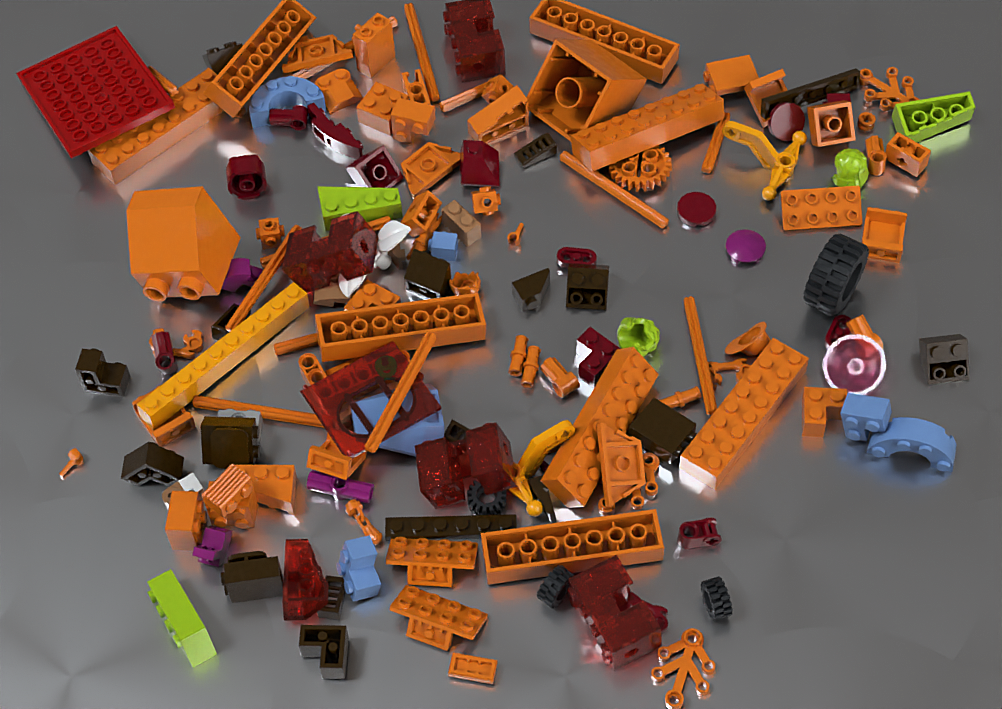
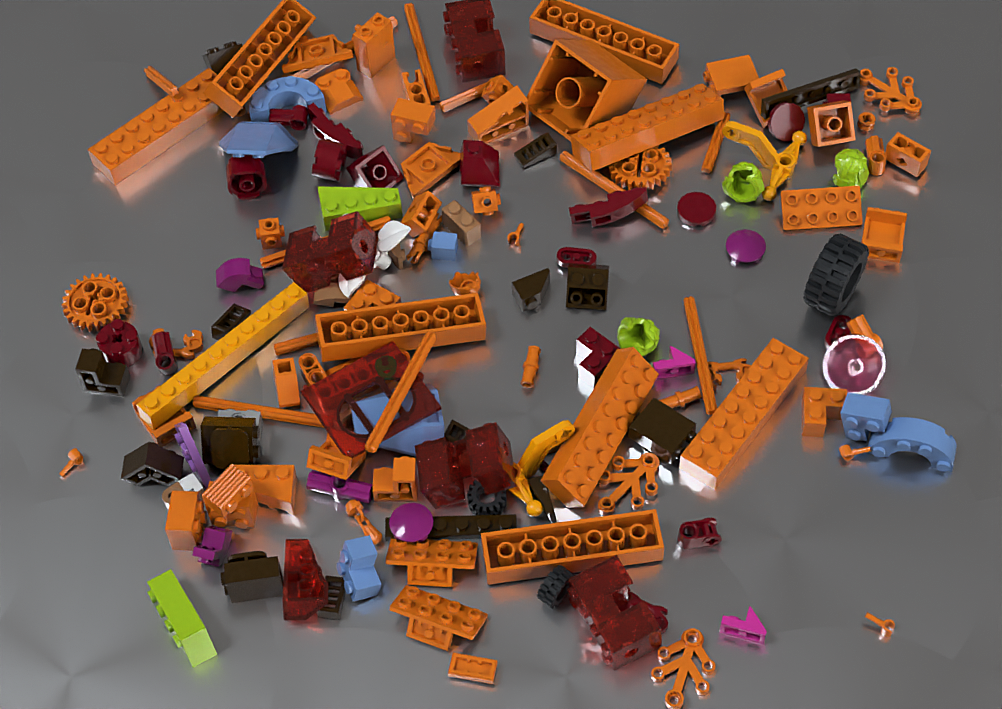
(95, 91): red plate -> none
(100, 301): none -> orange gear
(119, 343): none -> dark red brick
(179, 243): orange slope -> none
(191, 453): none -> medium lavender wing
(257, 139): none -> medium blue wedge
(260, 284): orange axle -> none
(286, 382): none -> orange slope
(329, 159): none -> dark red brick
(329, 644): dark brown brick -> none
(377, 107): orange brick -> none
(396, 483): none -> orange brick
(411, 522): none -> magenta dish
(427, 275): dark brown slope -> none
(518, 355): orange pin -> none
(562, 381): orange piece -> none
(604, 212): none -> dark red slope
(620, 463): orange wing -> none
(677, 365): none -> dark pink slope
(716, 598): black tyre -> none
(743, 182): none -> lime helmet
(748, 630): none -> dark pink slope
(750, 342): orange piece -> none
(847, 453): none -> orange hand
(887, 623): none -> orange hand
(932, 115): lime wedge -> none
(944, 358): dark brown slope -> none

